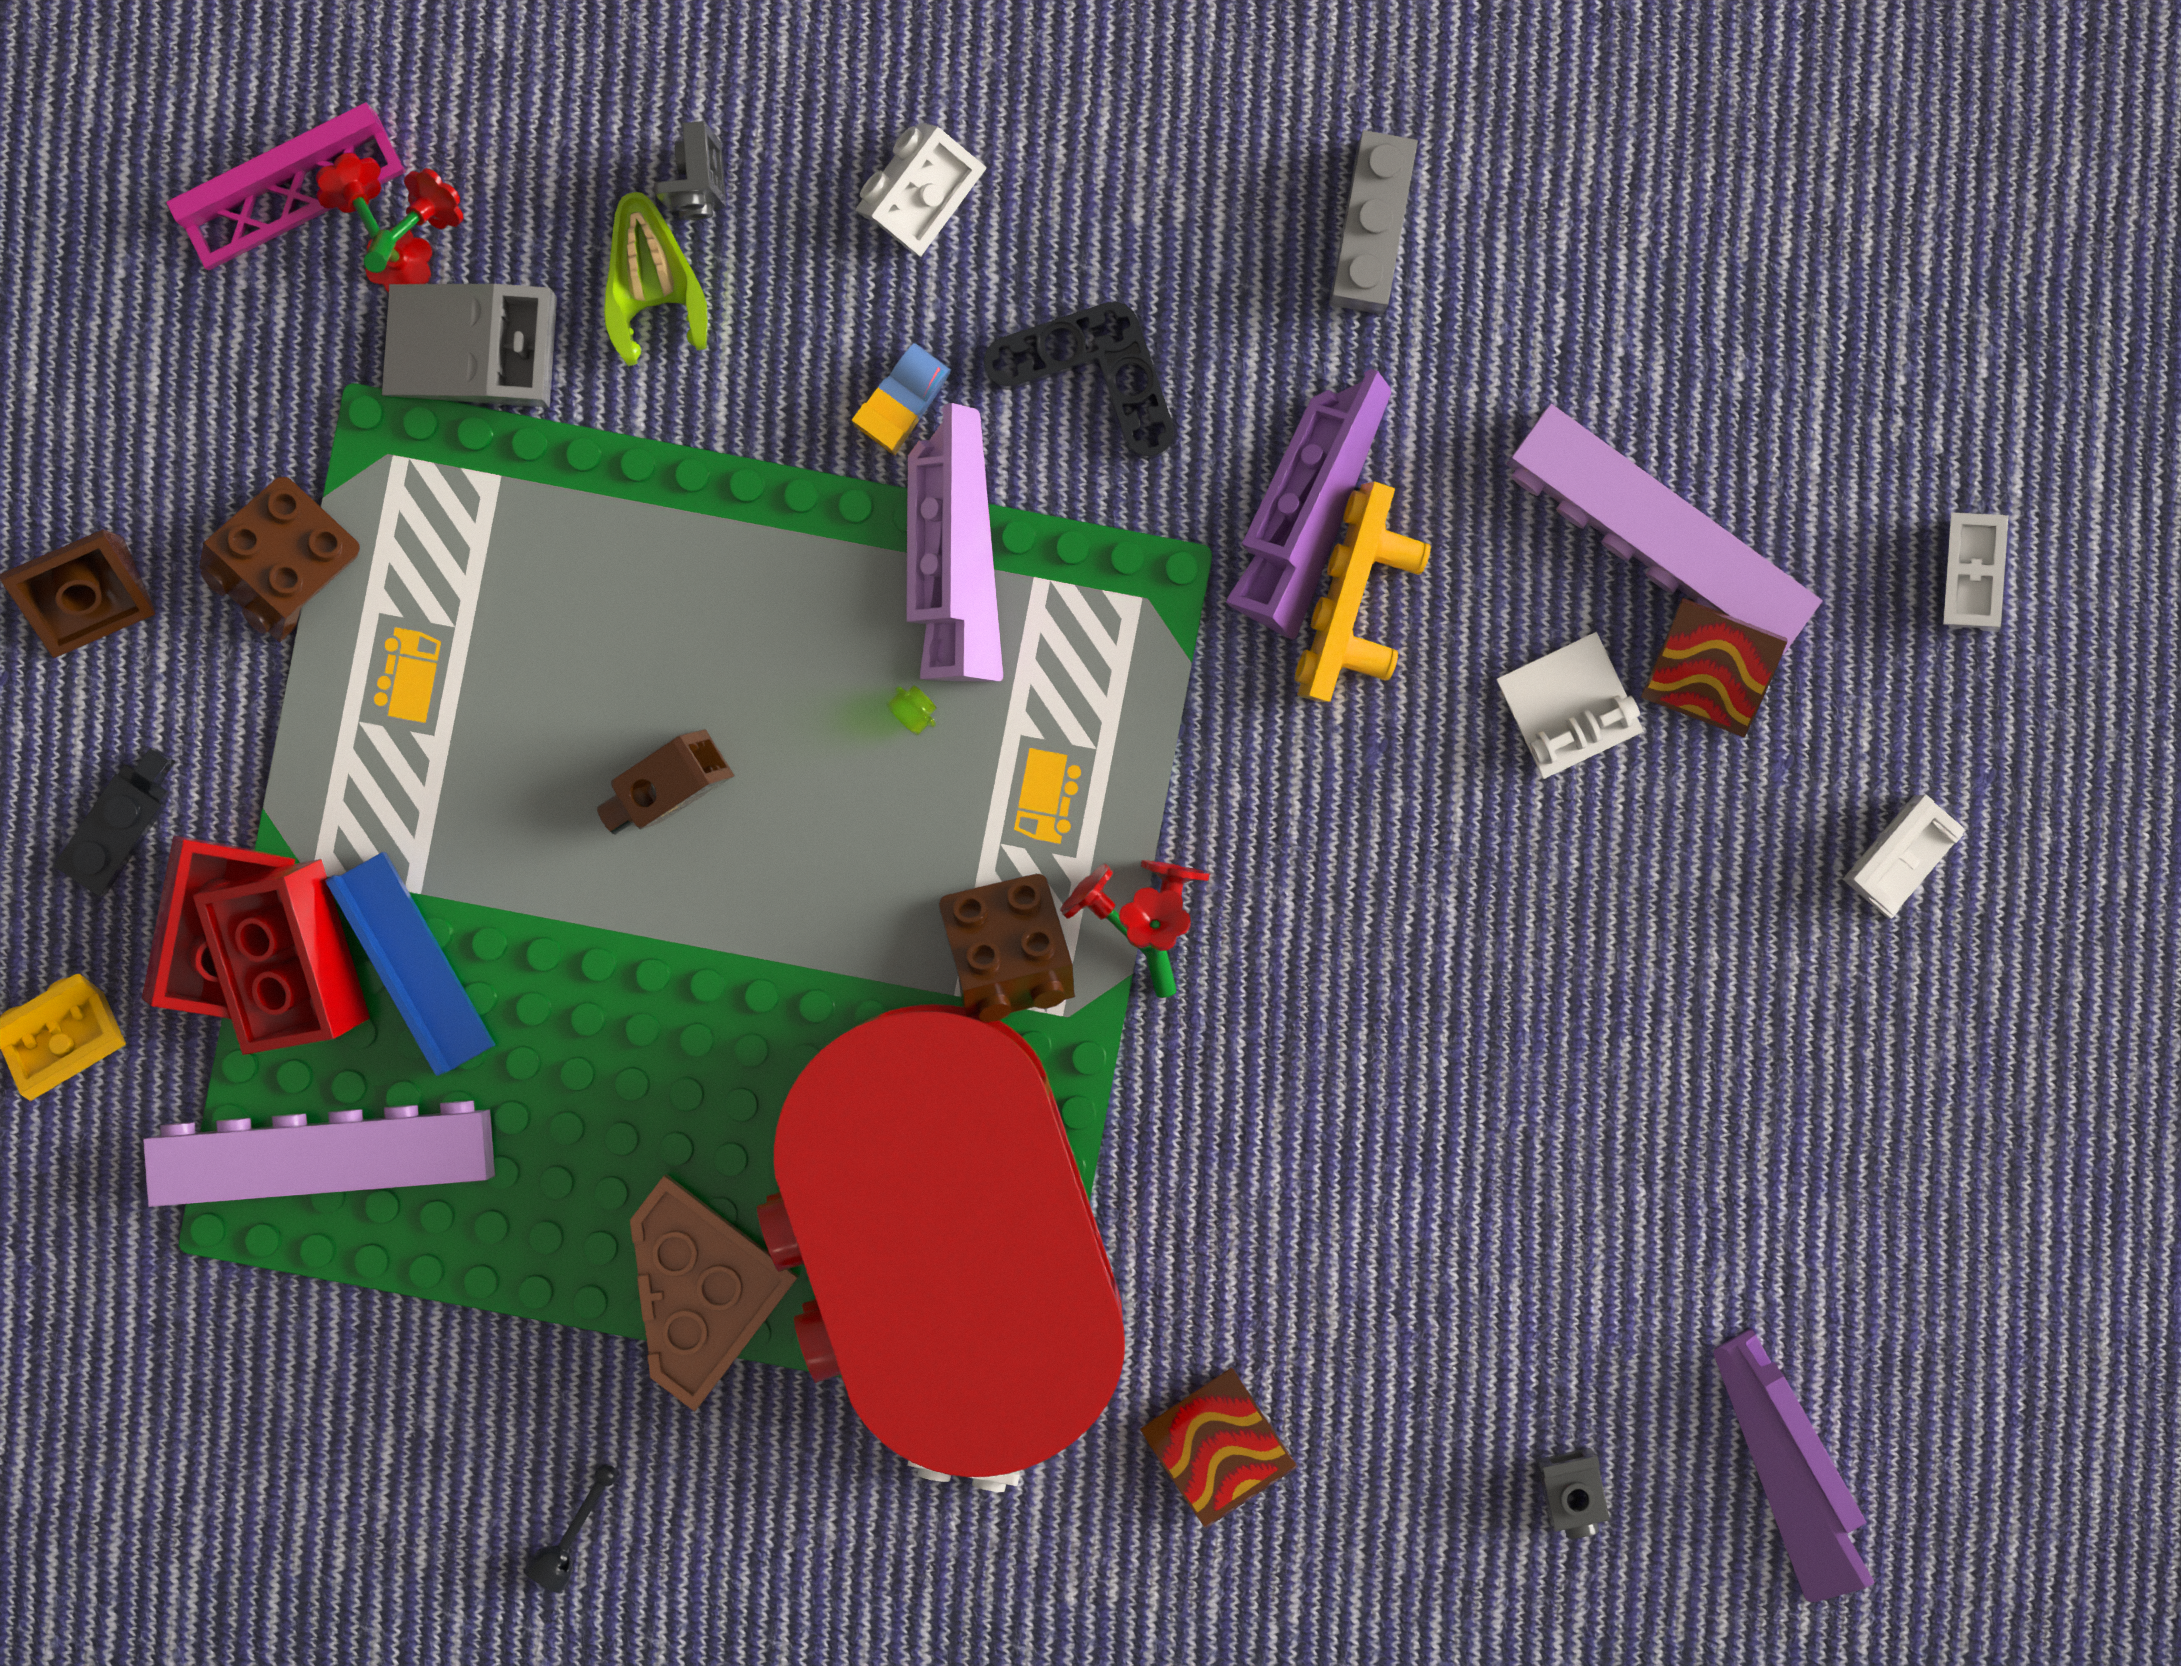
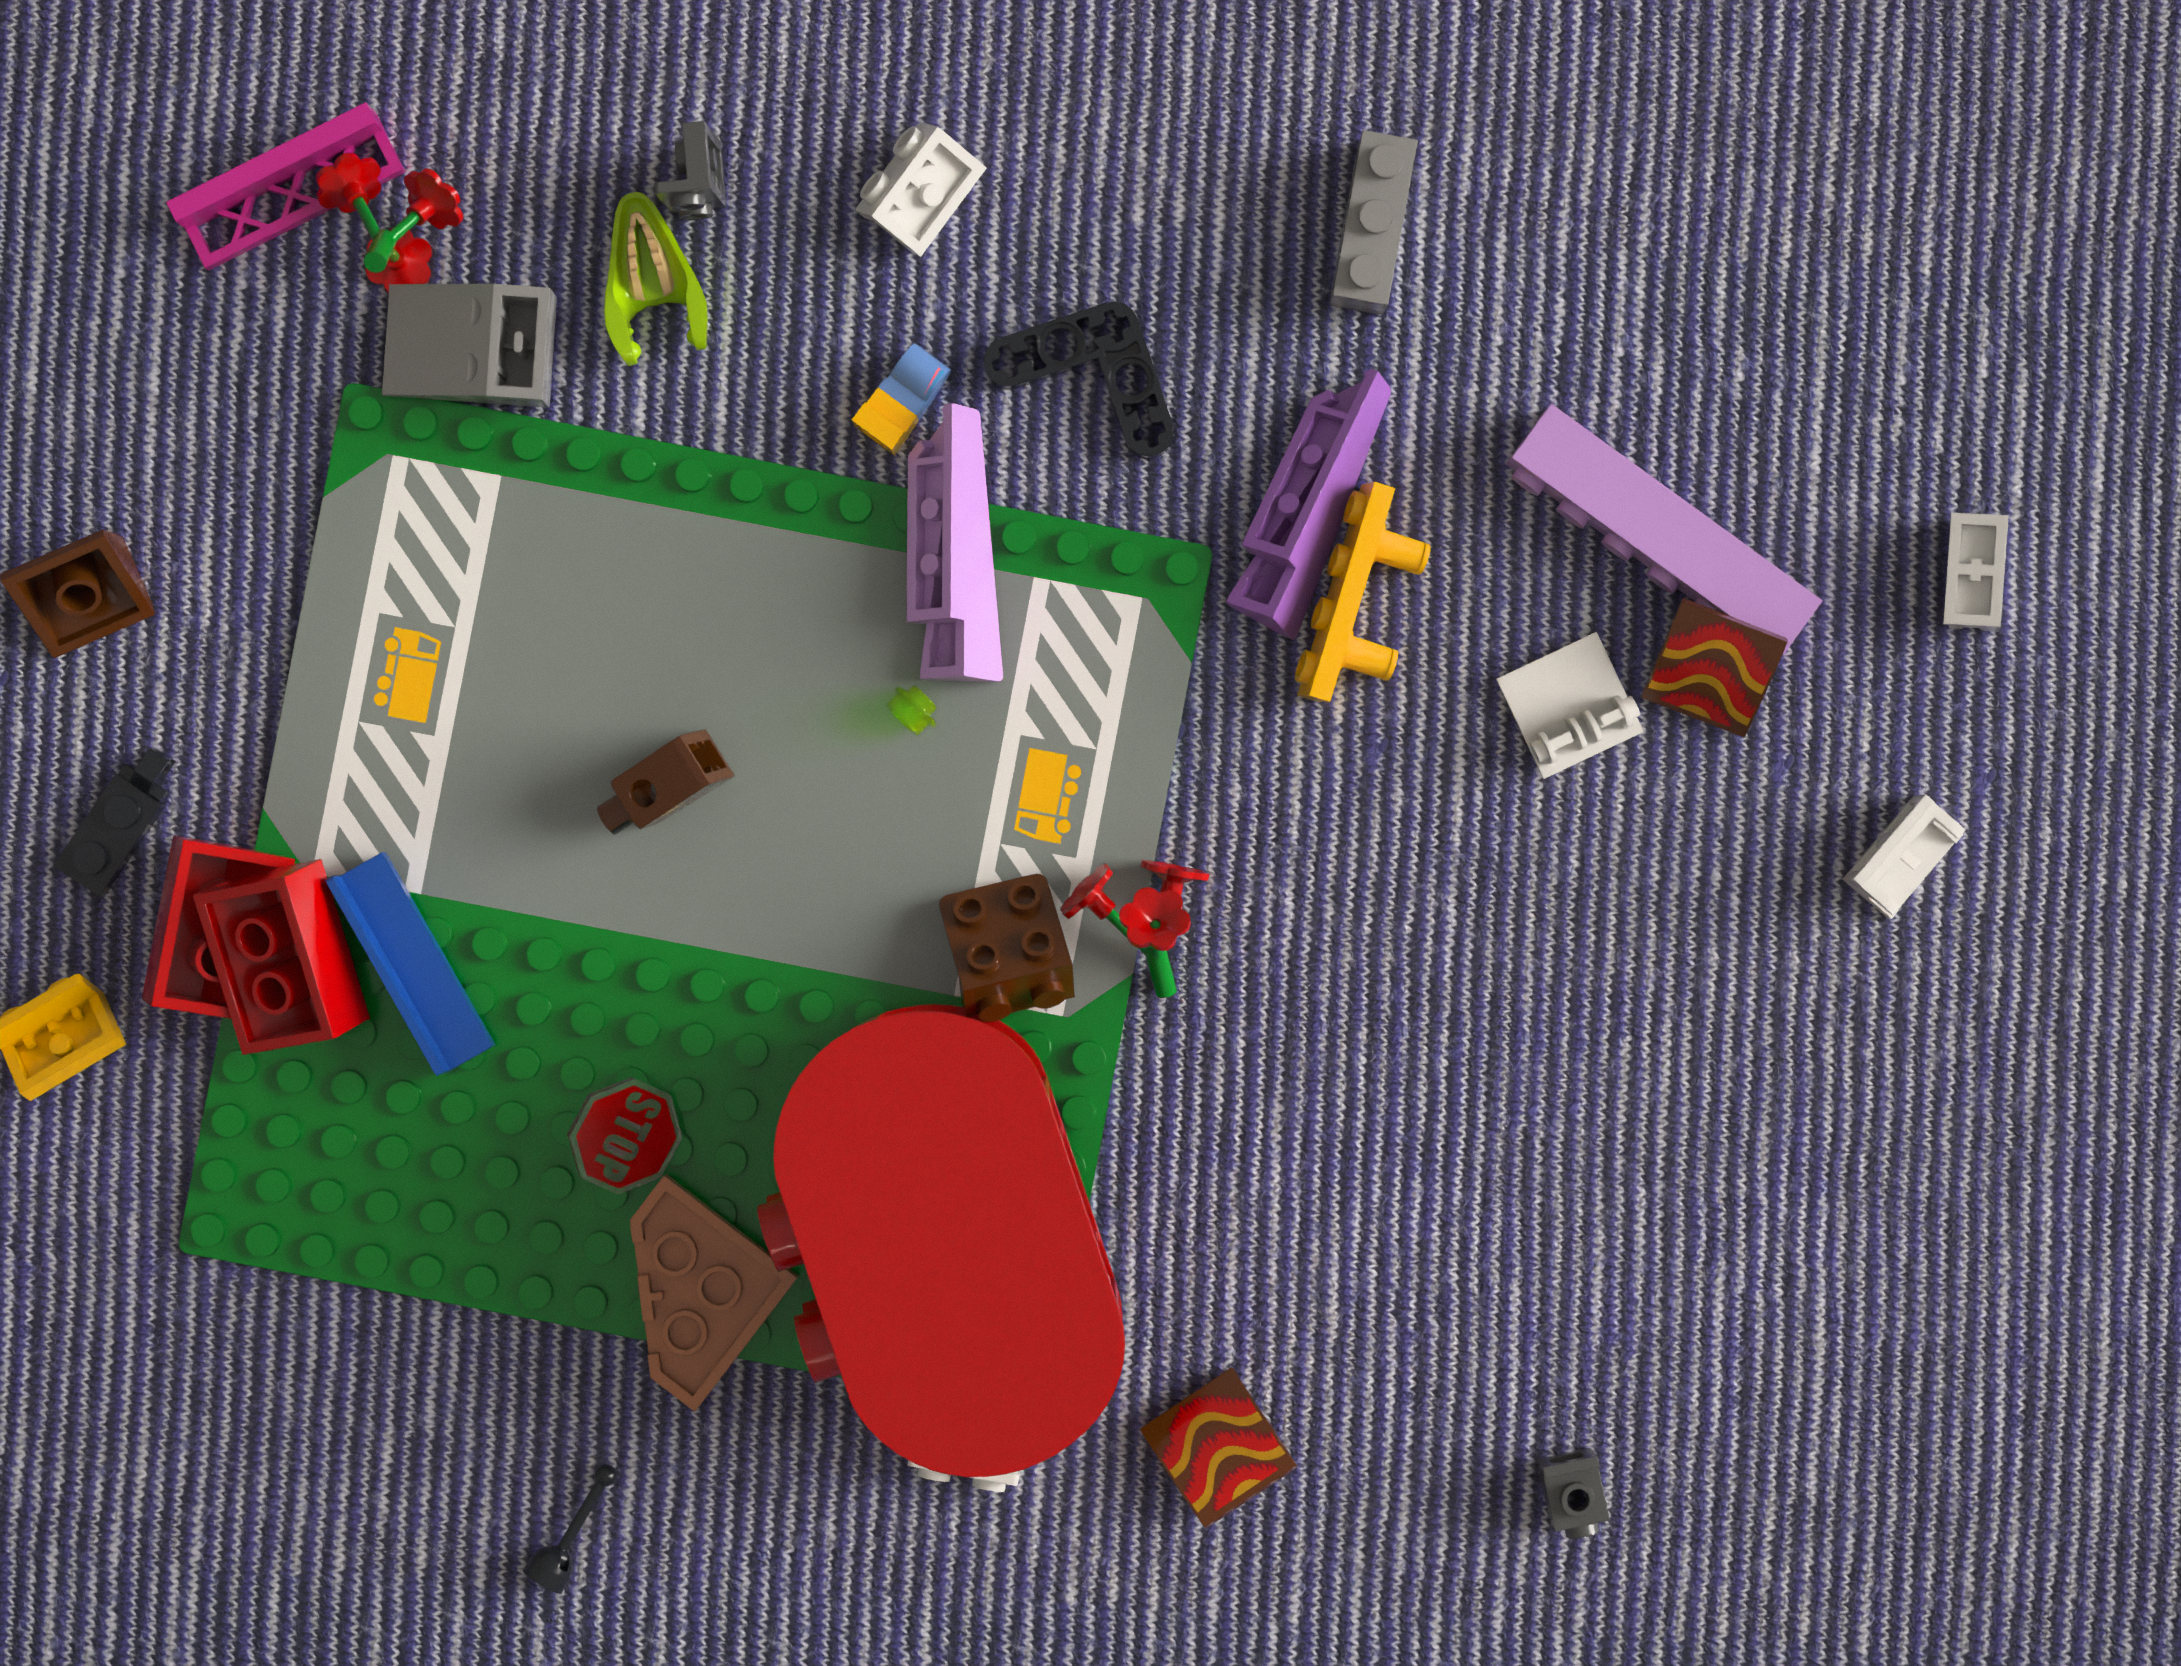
(276, 556): reddish brown bracket -> none
(319, 1156): lavender brick -> none
(624, 1135): none -> piece
(1795, 1471): medium lavender wedge -> none

